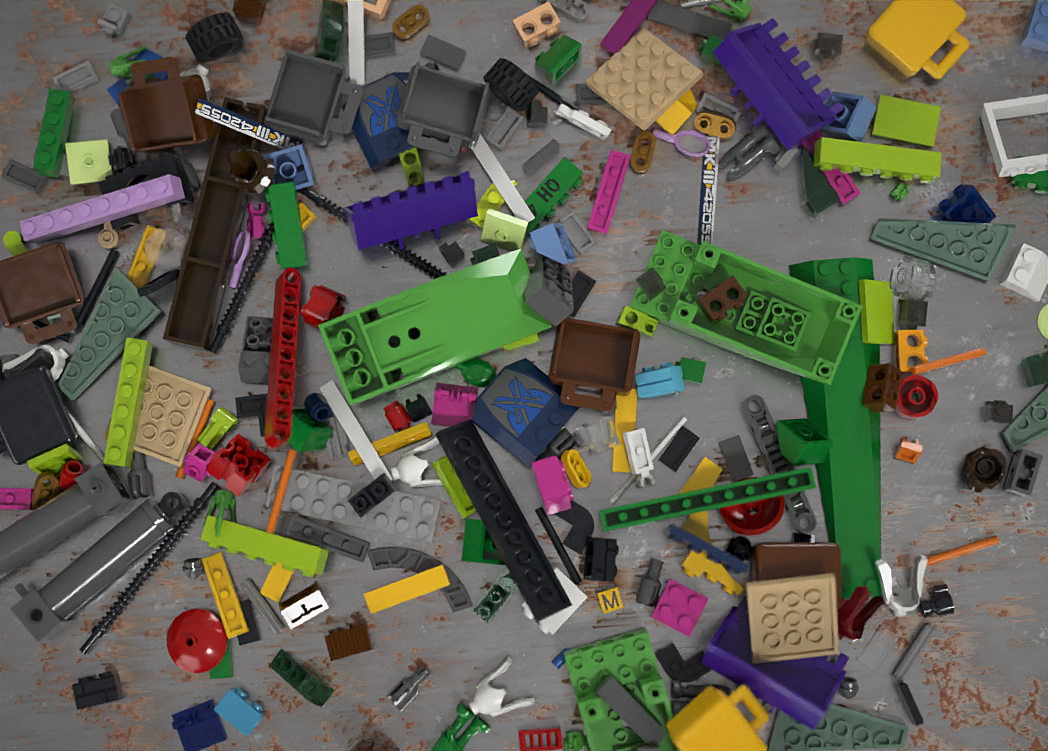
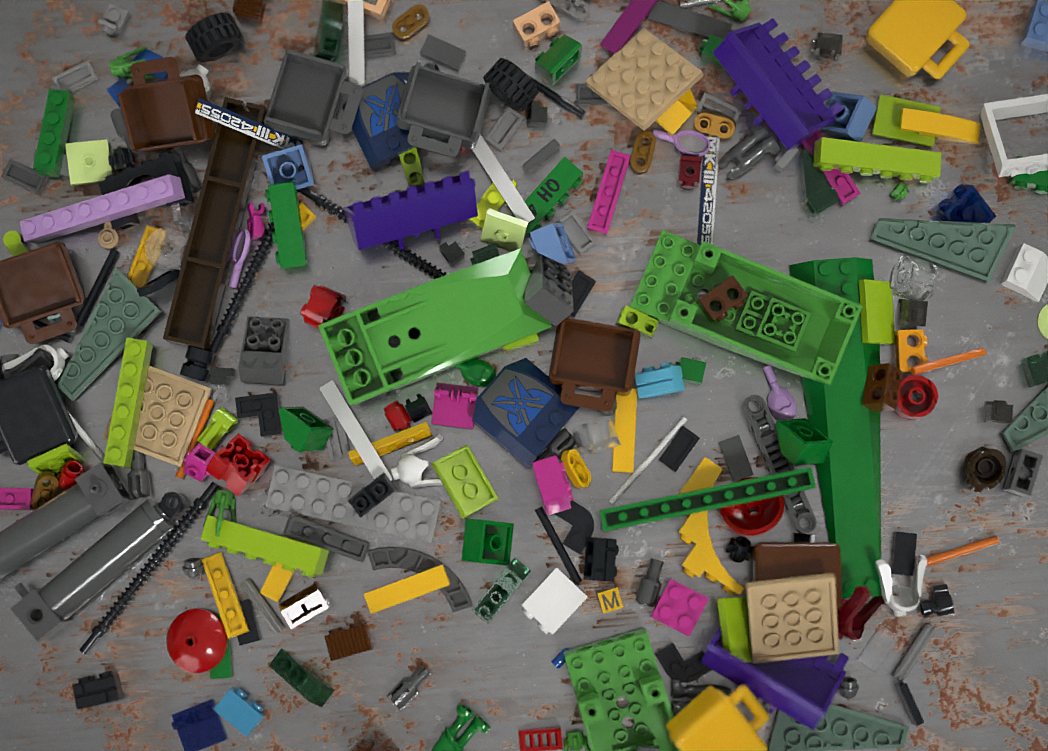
(197, 363): none -> black wheel
(221, 377): none -> pearl dark grey piece
(251, 169): dark brown piece -> none
(279, 365): red beam -> none
(281, 491): orange bar -> none
(317, 407): dark blue brick -> none
(488, 699): white piece -> none
(503, 520): black plate -> none
(582, 120): white plate -> none
(630, 711): dark grey tile -> none
(639, 456): white plate -> none
(651, 283): clear smoke brick -> none
(685, 163): none -> dark red brick
(713, 553): dark blue plate -> none
(735, 627): none -> lime tile
(779, 399): none -> lavender piece
(904, 553): none -> black tile
(908, 451): orange tile -> none
(940, 126): none -> yellow slope

